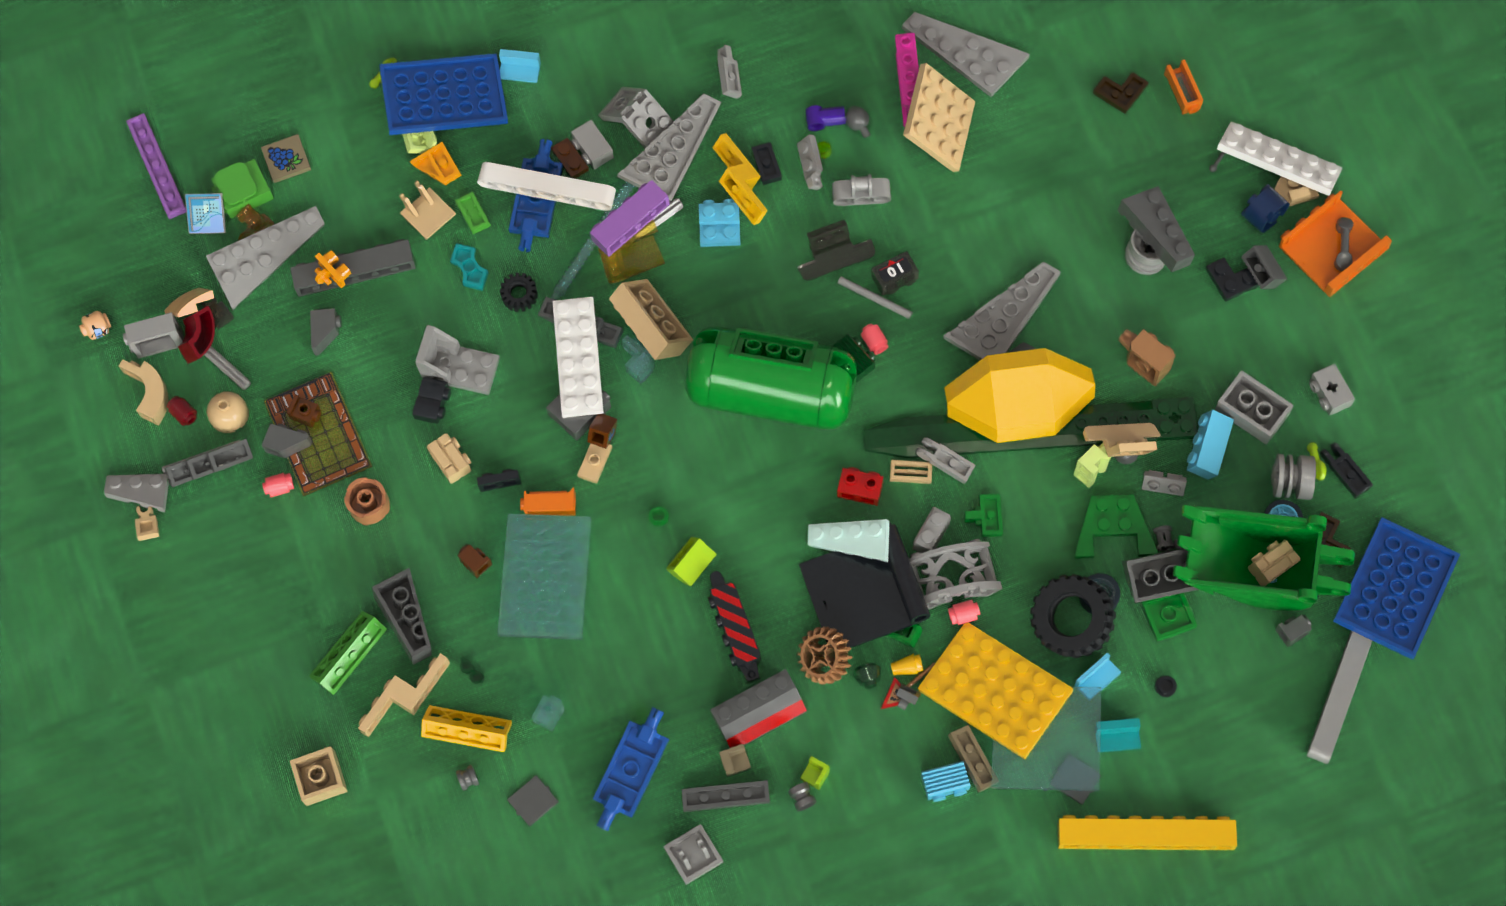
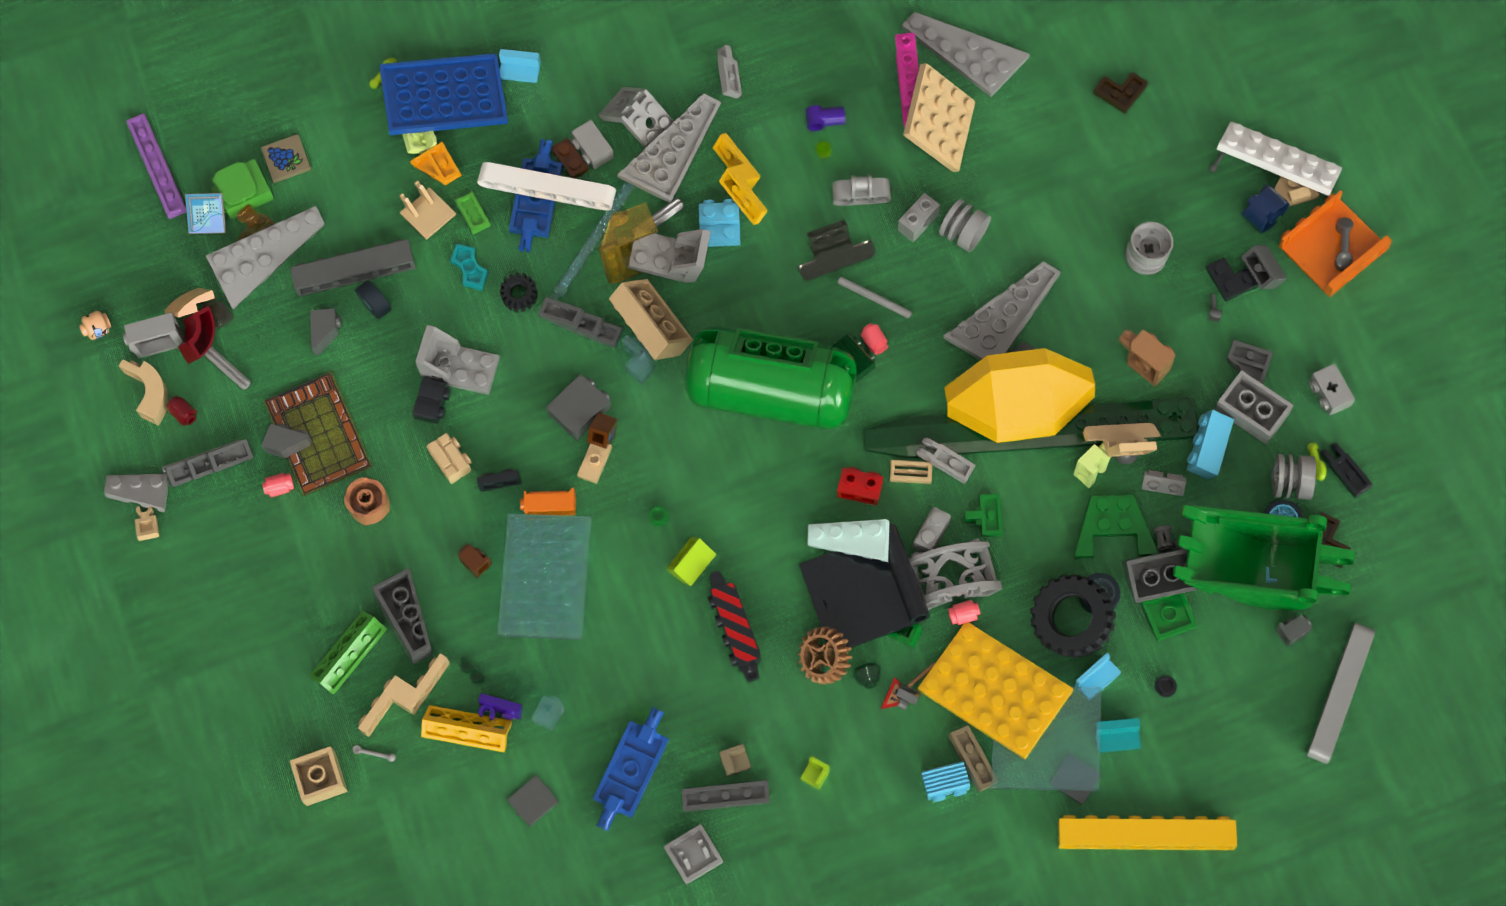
(227, 412): tan cylinder -> none
(308, 417): reddish brown brick -> none
(326, 263): light orange hips -> none
(357, 750): none -> light grey hinge
(373, 299): none -> black wheel
(467, 777): dark grey wheel -> none
(493, 704): none -> dark purple plate
(578, 357): white plate -> none
(629, 217): medium lavender brick -> none
(671, 258): none -> light grey bracket
(758, 710): dark grey slope -> none
(766, 163): black plate -> none
(800, 794): flat silver wheel -> none
(810, 161): light grey hinge -> none
(858, 119): dark grey piece -> none
(894, 273): clear smoke brick -> none
(908, 665): yellow cone -> none
(918, 217): none -> light grey brick
(963, 224): none -> light grey wheel
(1156, 223): dark grey wedge -> none
(1184, 88): orange window -> none
(1214, 314): none -> dark grey hand
(1250, 360): none -> dark grey wing
(1273, 563): tan brick -> none
(1397, 588): blue plate -> none

